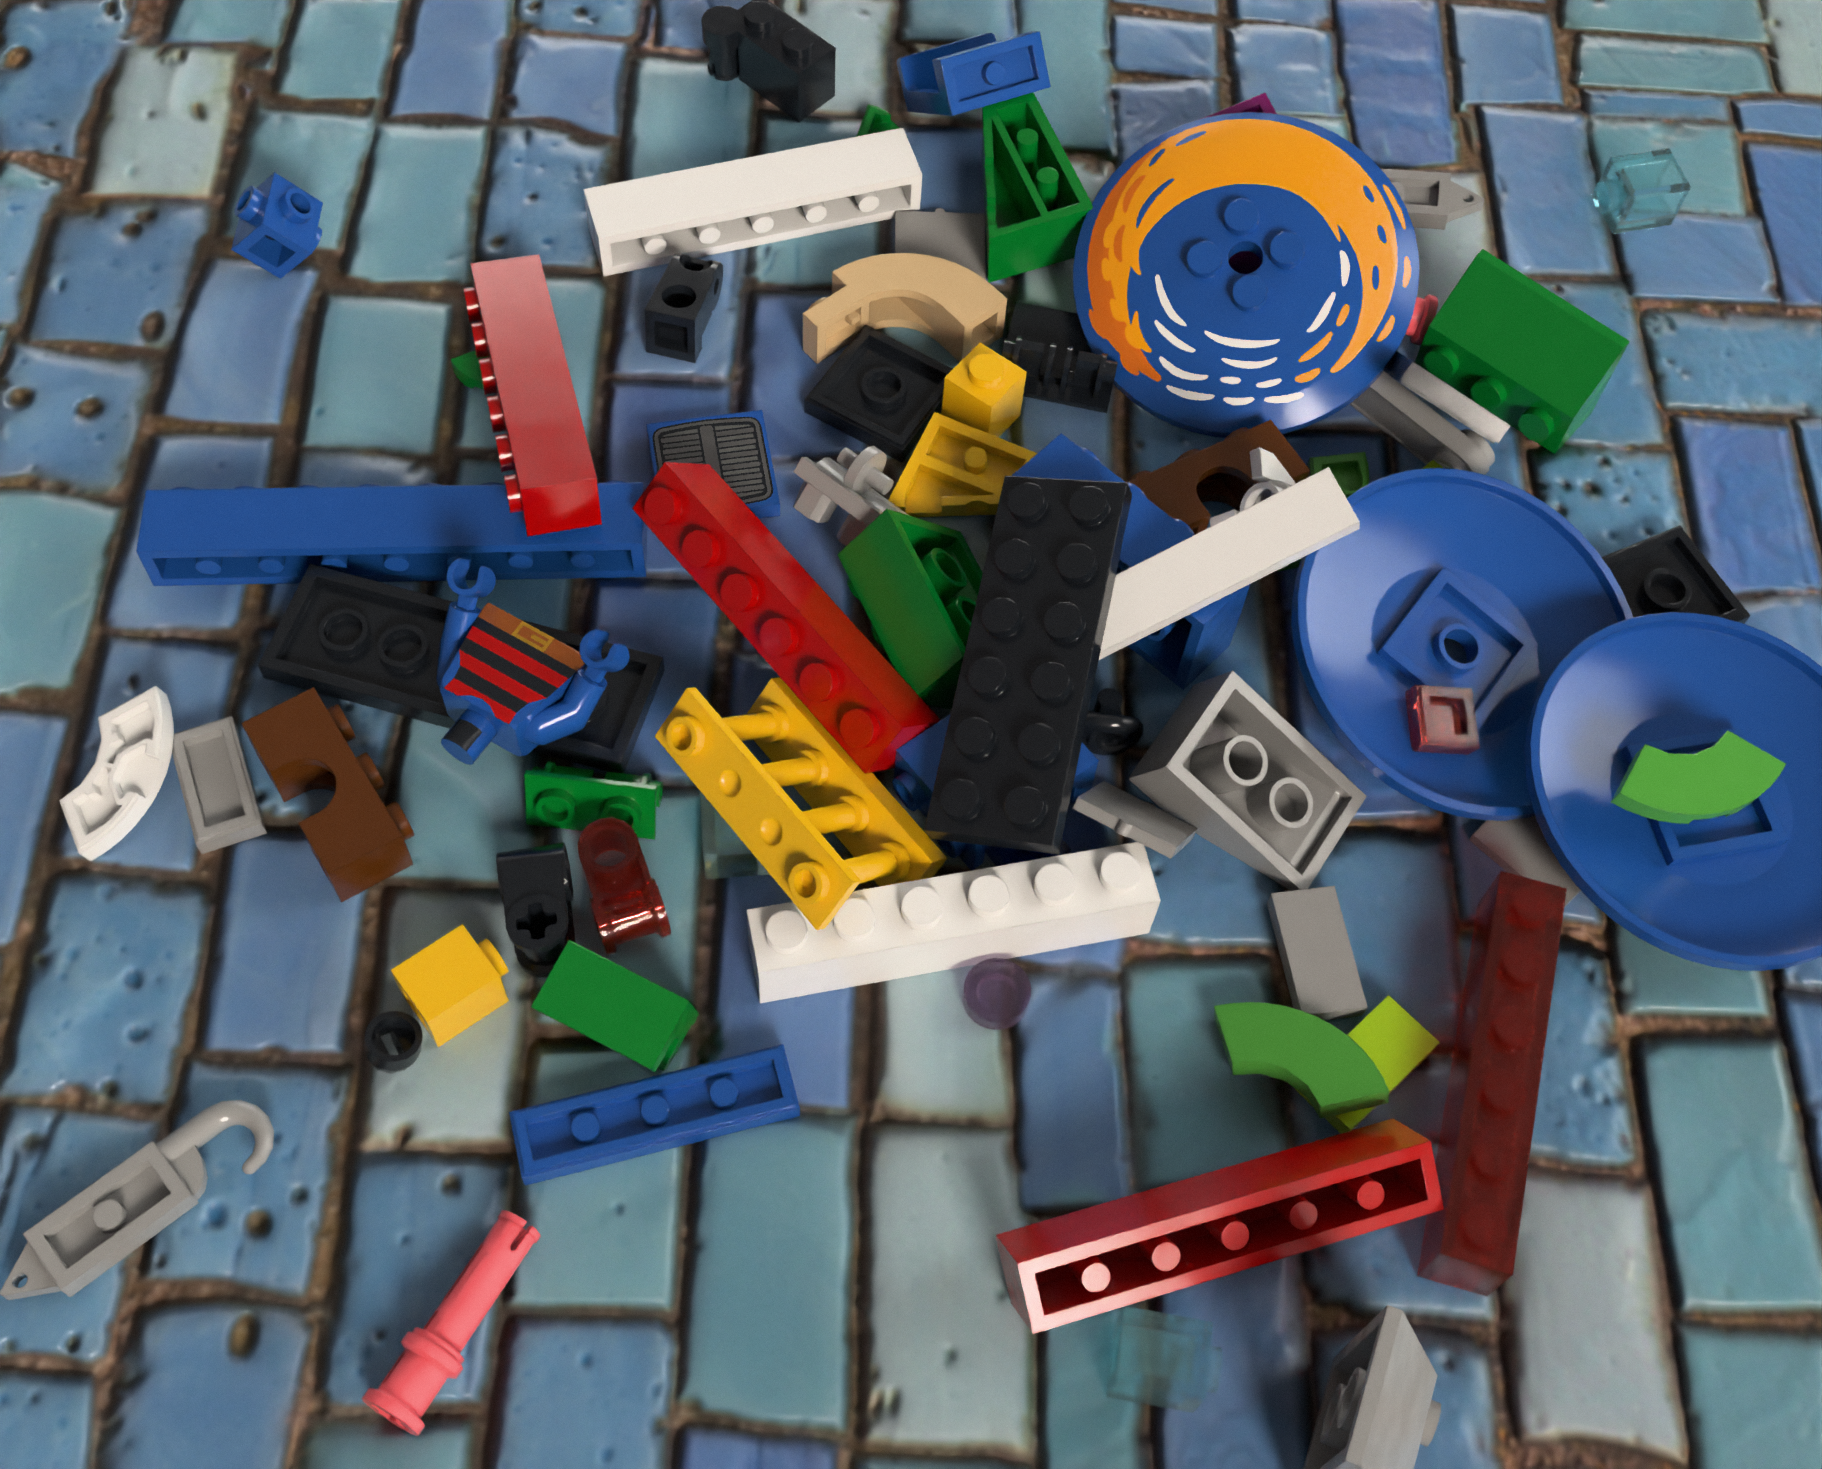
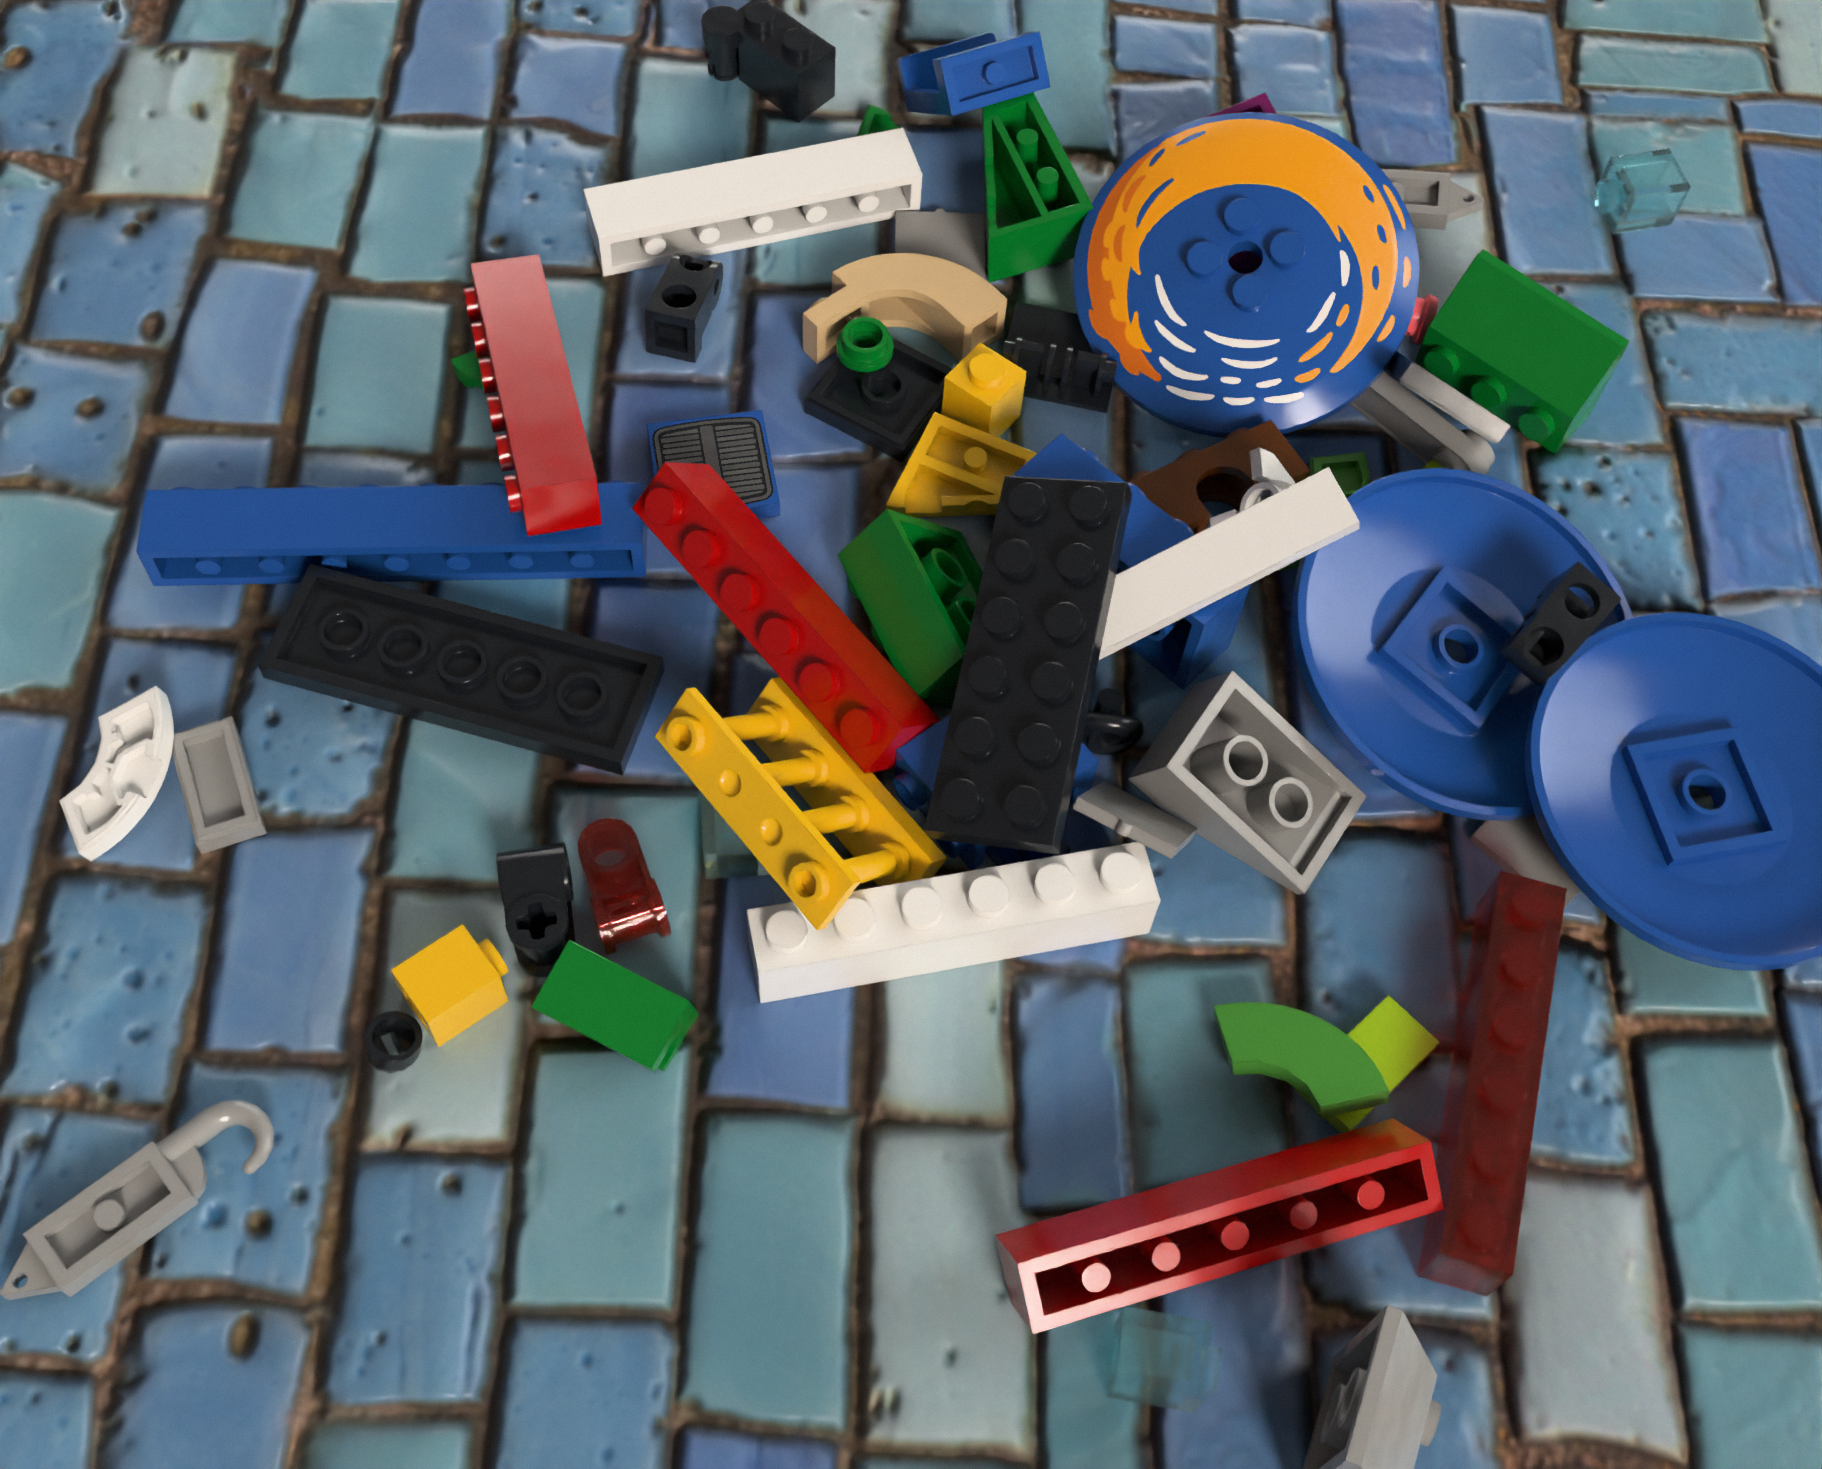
(277, 225): blue brick -> none
(355, 834): reddish brown arch -> none
(434, 1352): coral pin -> none
(510, 678): torso -> none
(574, 798): green hinge -> none
(653, 1114): blue tile -> none
(831, 485): light grey hips -> none
(864, 345): none -> green plate
(996, 993): clear purple tile -> none
(1316, 953): light grey tile -> none
(1442, 719): clear red tile -> none
(1558, 624): none -> black leg
(1672, 576): black tile -> none
(1697, 784): bright green tile -> none

